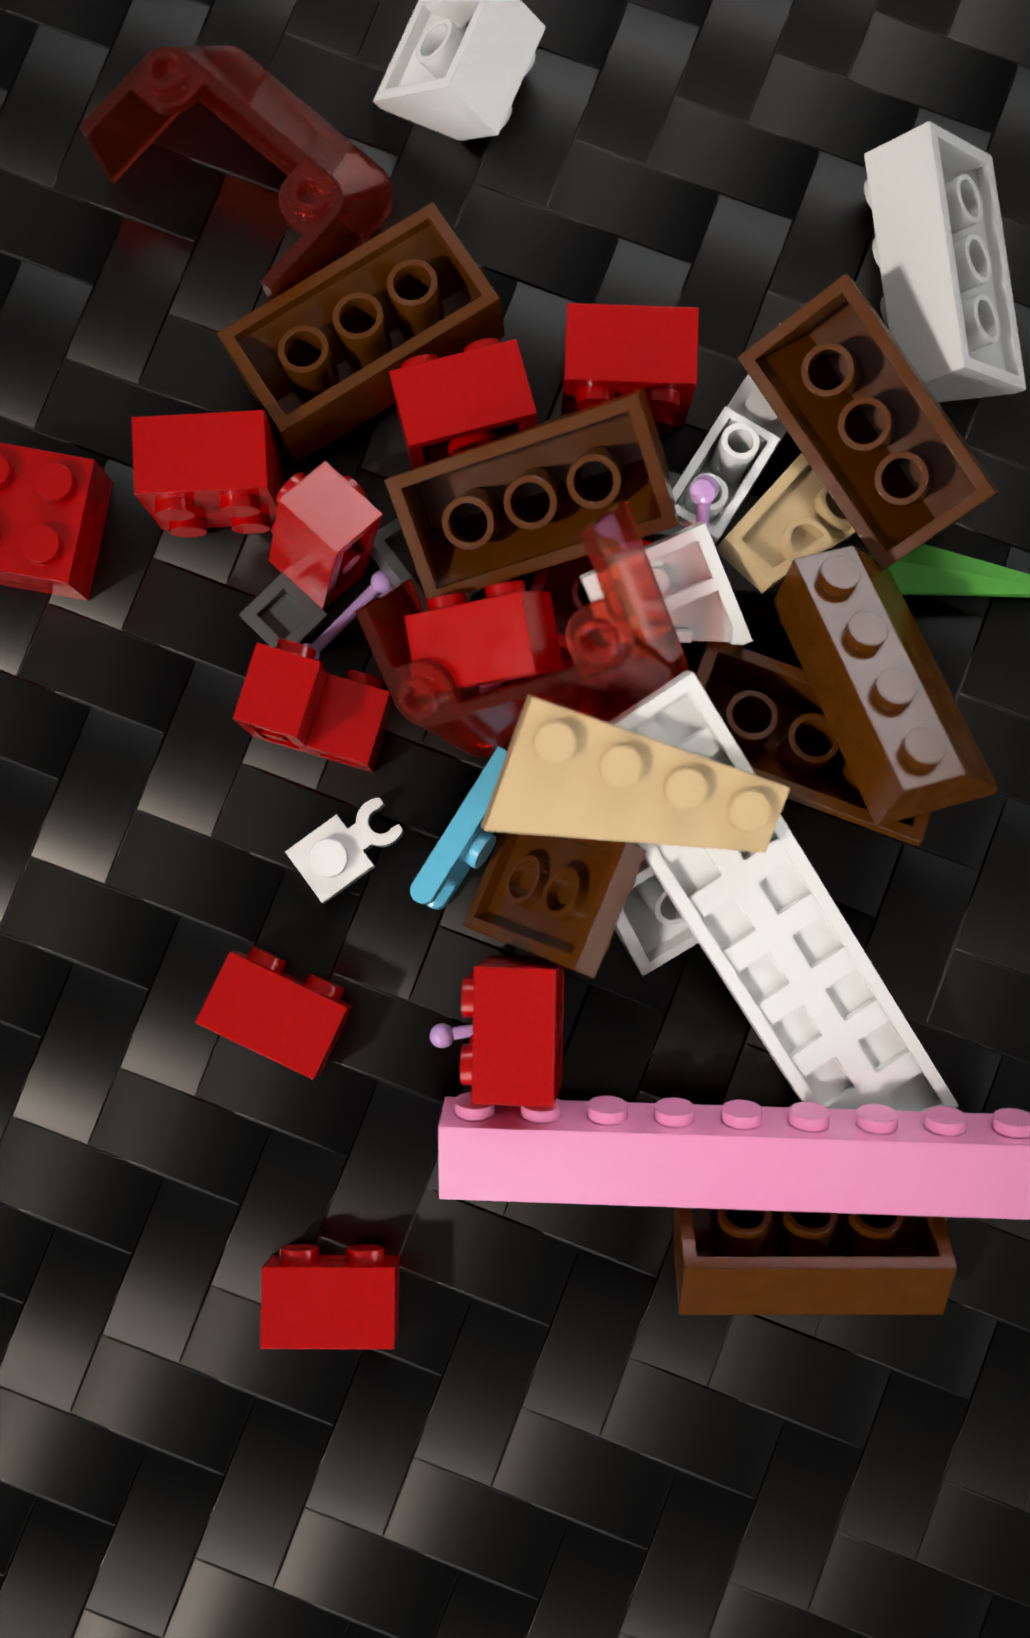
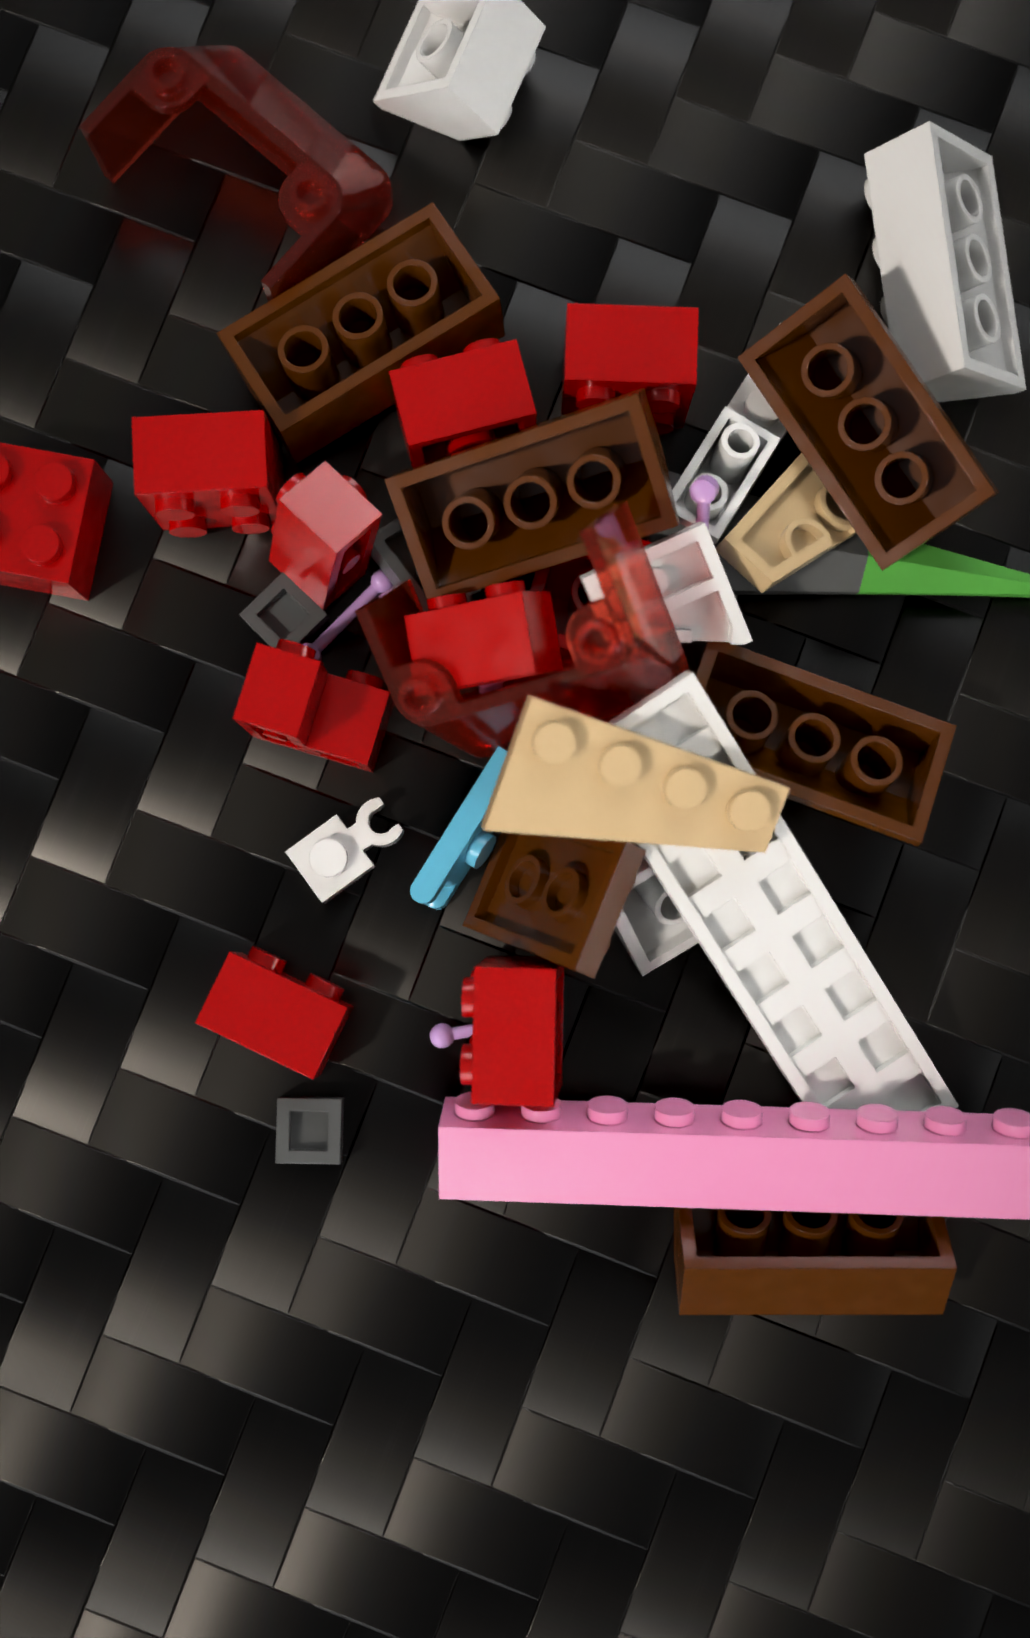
(309, 1130): none -> dark grey tile
(330, 1299): red brick -> none
(879, 687): reddish brown slope -> none

